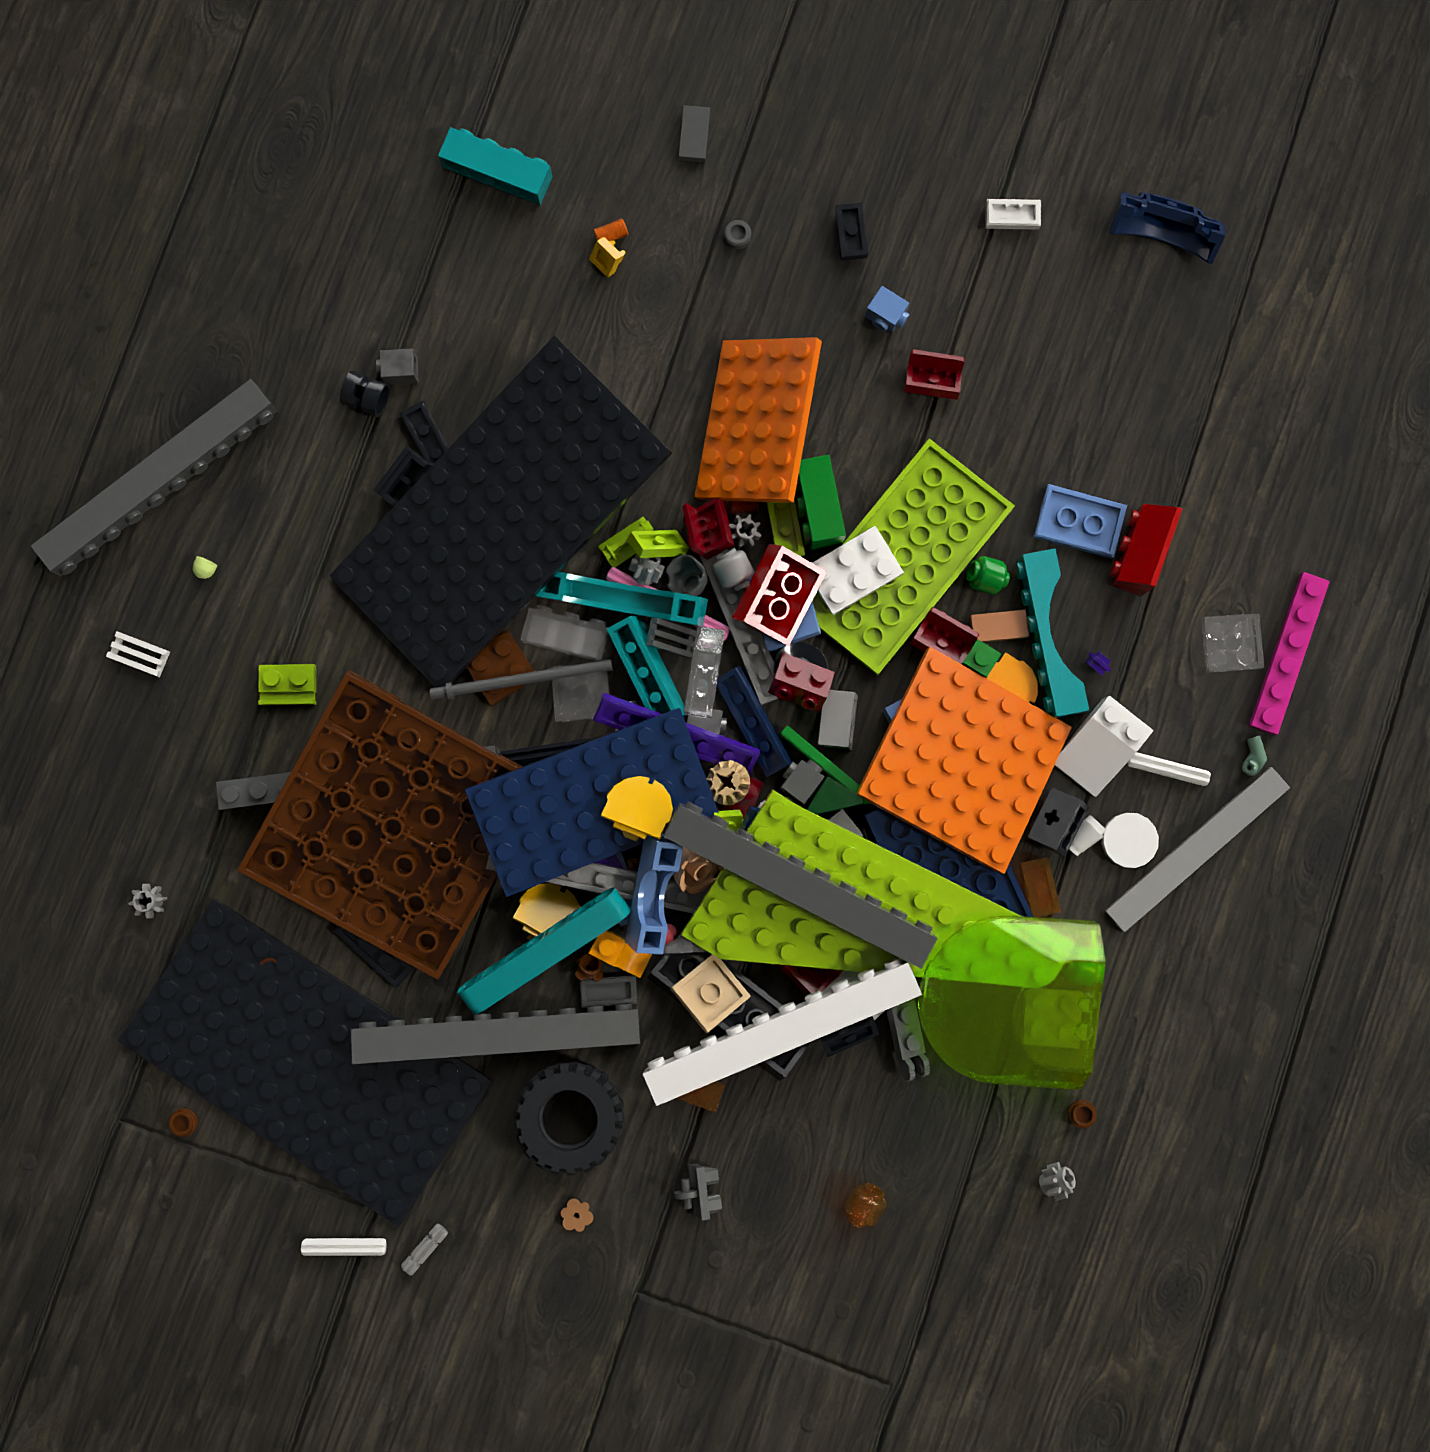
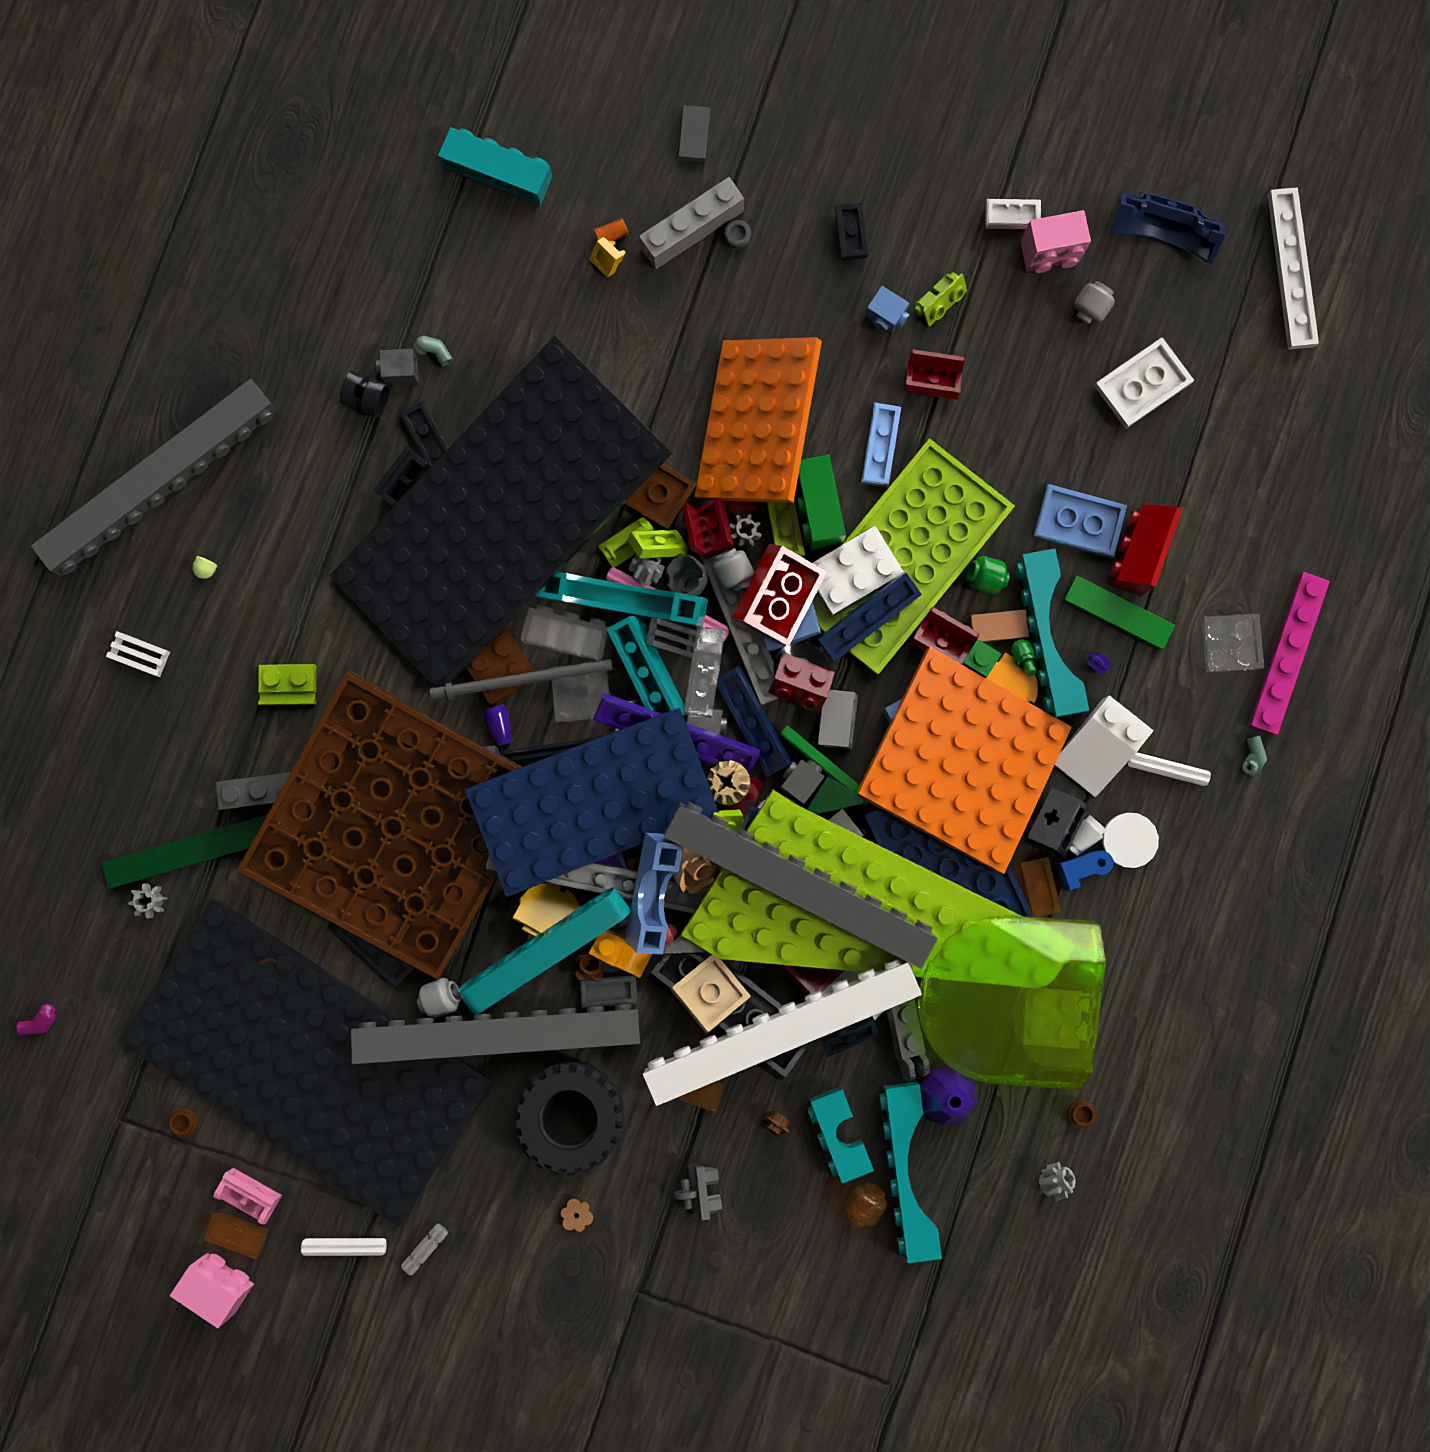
(40, 1023): none -> magenta arm
(181, 853): none -> dark green tile
(212, 1289): none -> bright pink brick
(236, 1234): none -> clear orange plate
(247, 1195): none -> bright pink hinge
(428, 344): none -> sand green arm
(438, 998): none -> light grey head
(498, 724): none -> dark purple cone
(639, 808): yellow piece -> none
(662, 496): none -> reddish brown plate
(692, 223): none -> light grey brick
(776, 1123): none -> reddish brown plate
(848, 1159): none -> teal arch
(869, 616): none -> dark blue plate
(881, 445): none -> light blue tile
(903, 1110): none -> teal arch
(939, 1088): none -> dark purple cone
(949, 289): none -> lime hinge
(1024, 656): none -> green cylinder
(1055, 241): none -> bright pink brick
(1082, 866): none -> blue leg
(1094, 302): none -> light grey head
(1119, 613): none -> green tile
(1144, 383): none -> white plate
(1196, 849): light grey tile -> none
(1293, 268): none -> white plate

